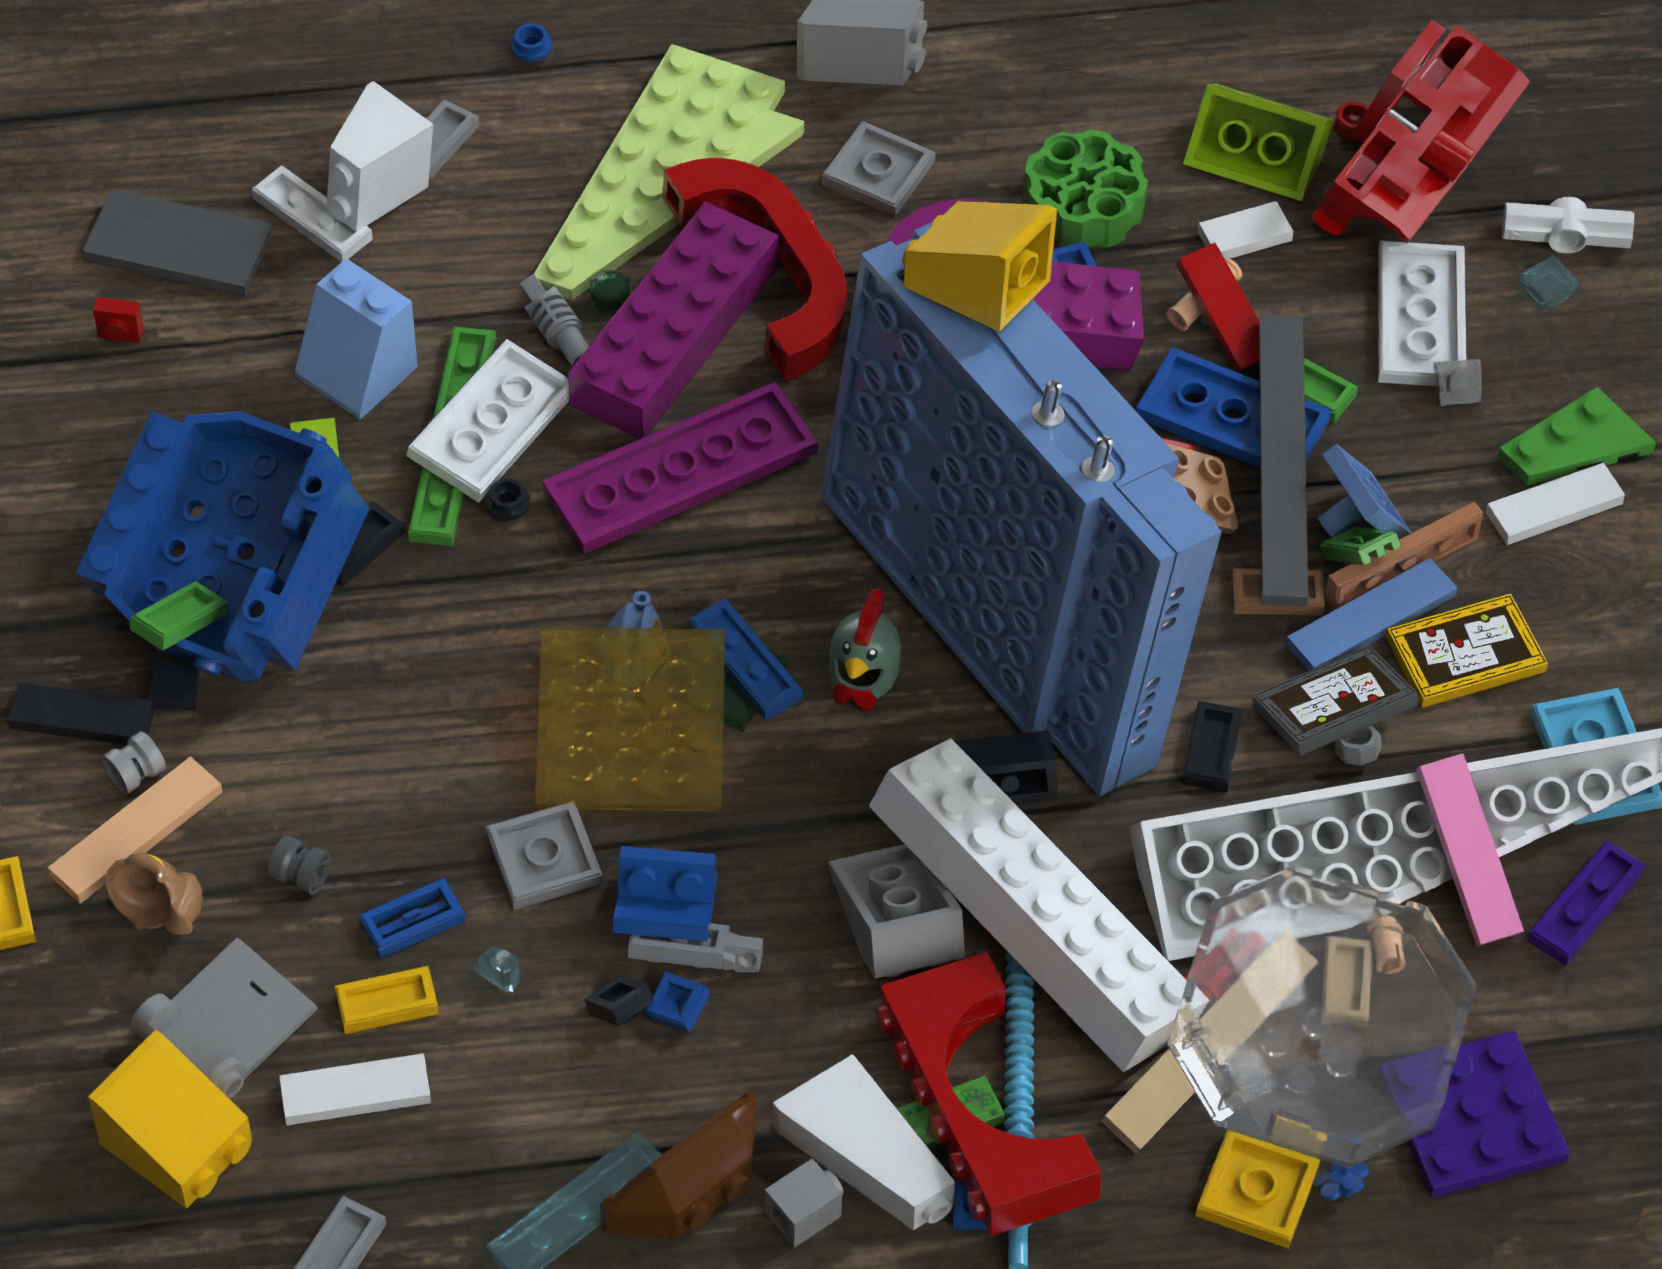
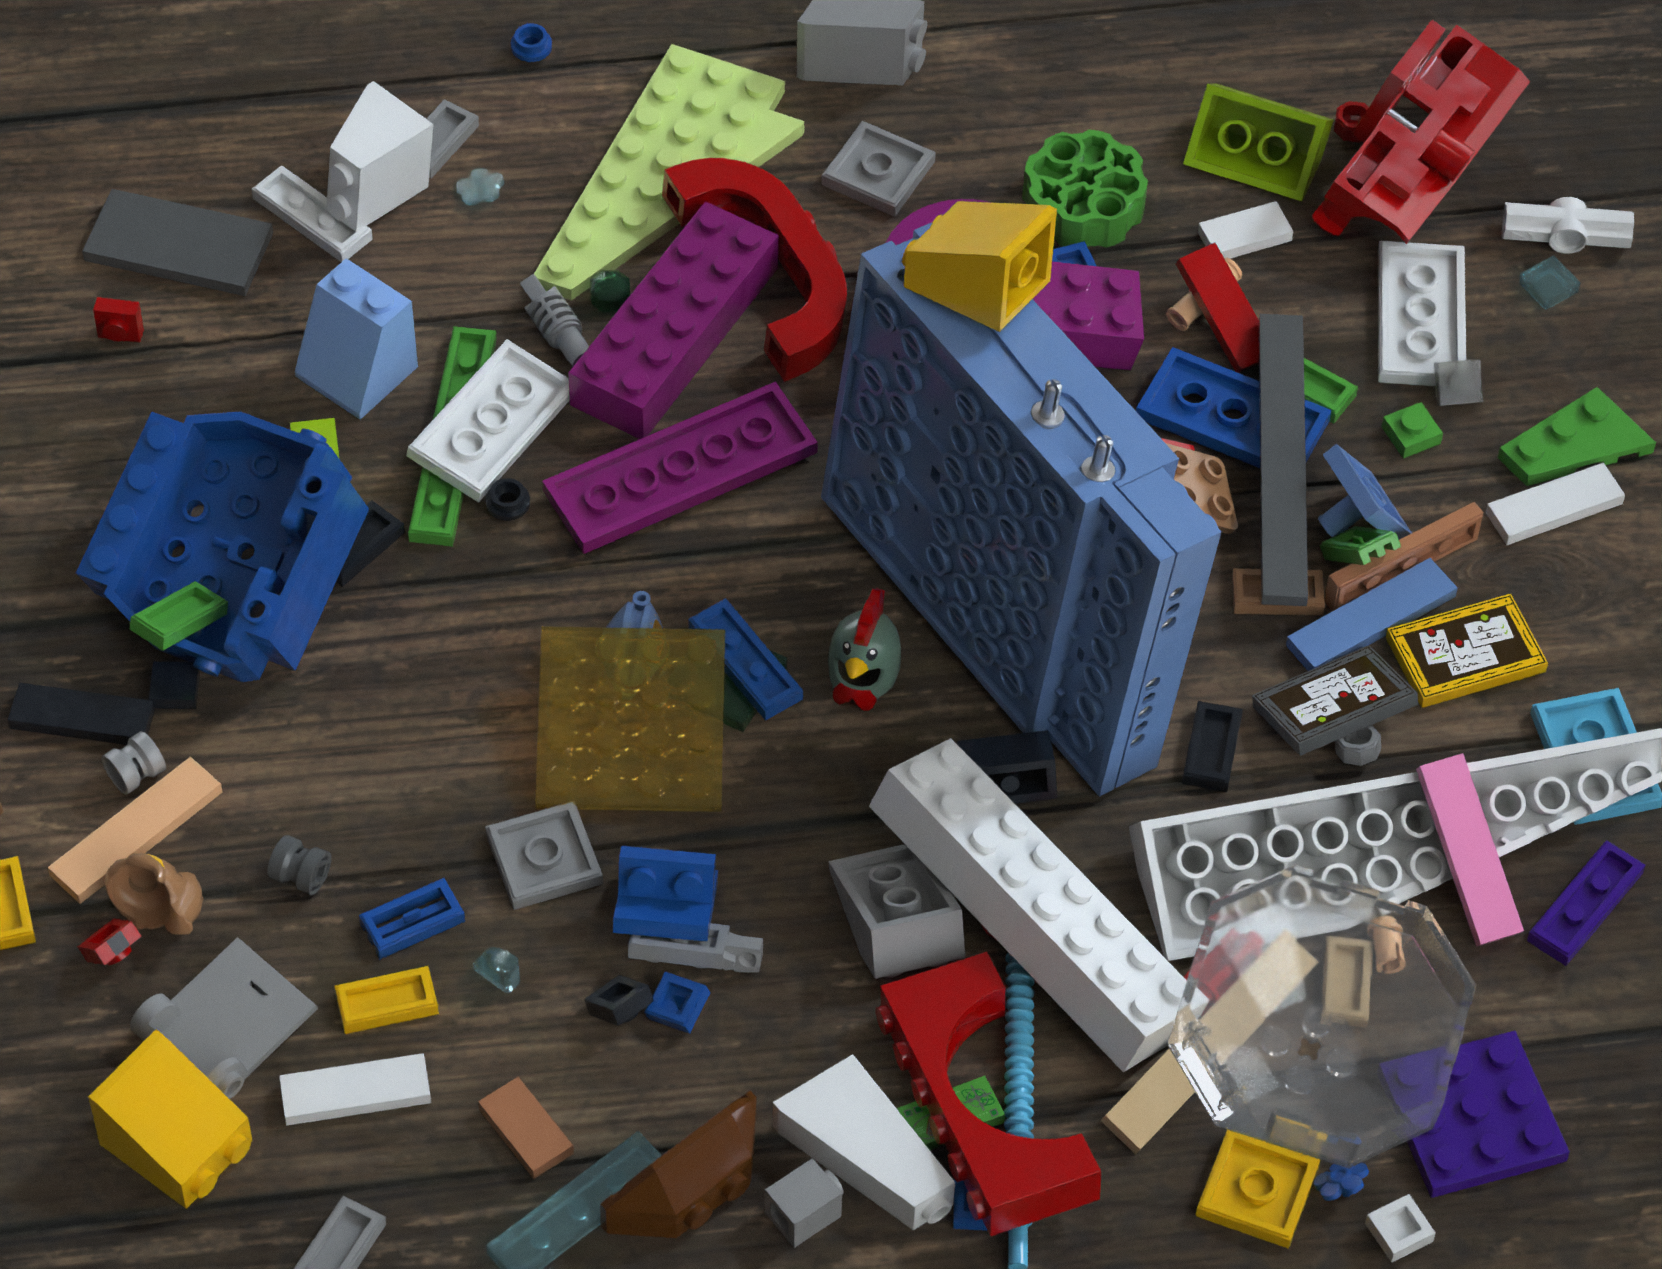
(110, 942): none -> red plate
(481, 186): none -> clear light blue plant
(526, 1127): none -> nougat tile
(1400, 1228): none -> white plate
(1412, 430): none -> bright green plate

